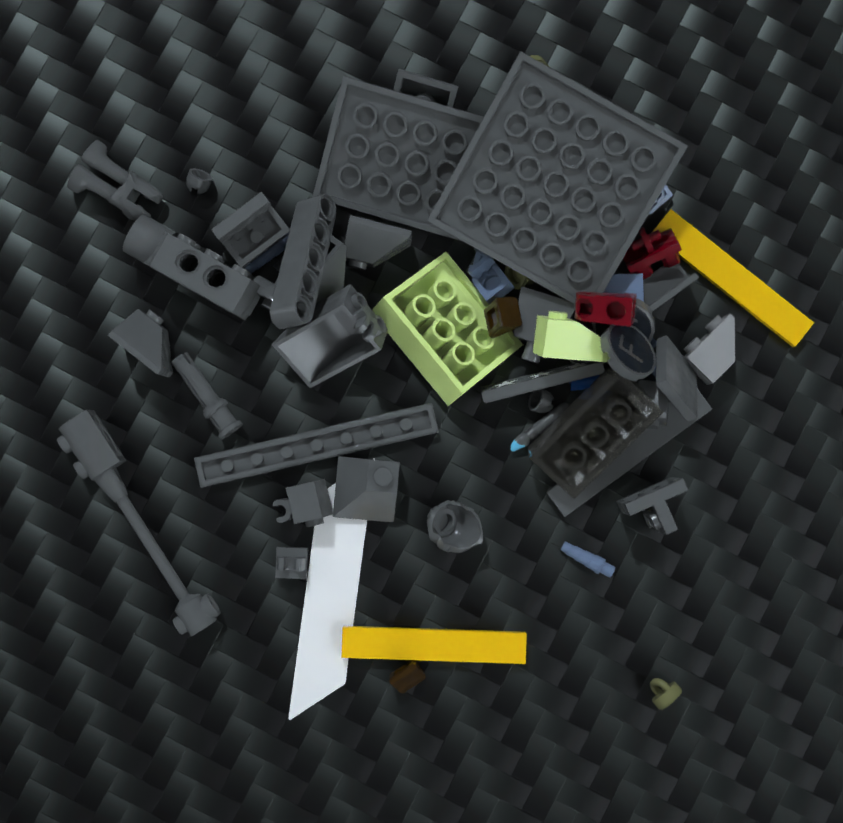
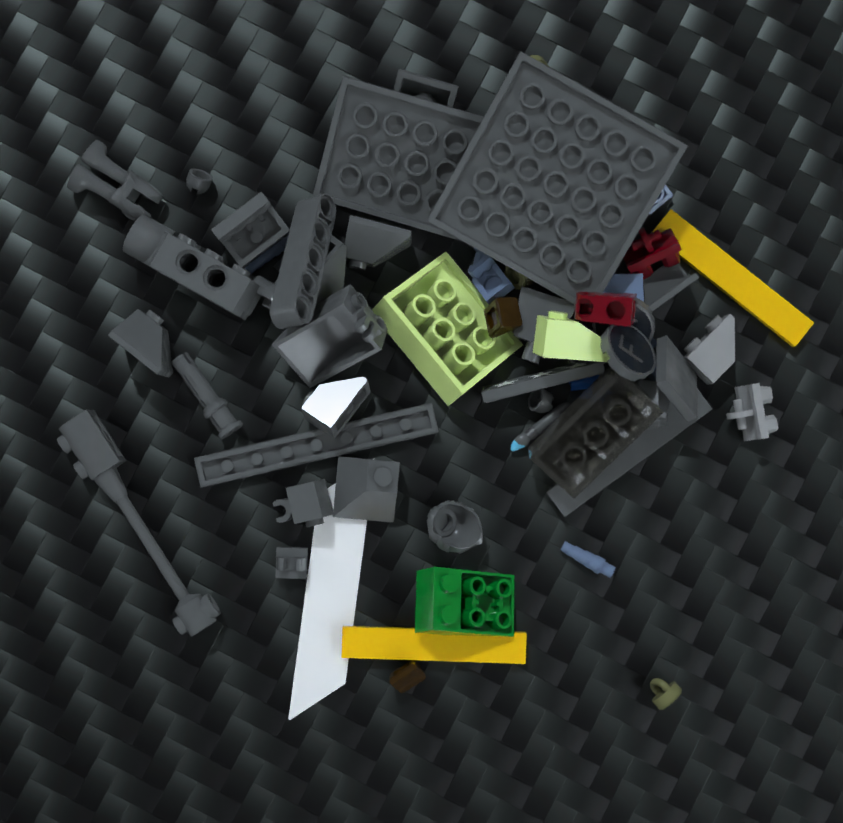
(335, 404): none -> slope
(464, 602): none -> green slope
(653, 500): dark grey bracket -> none
(750, 411): none -> light grey hips

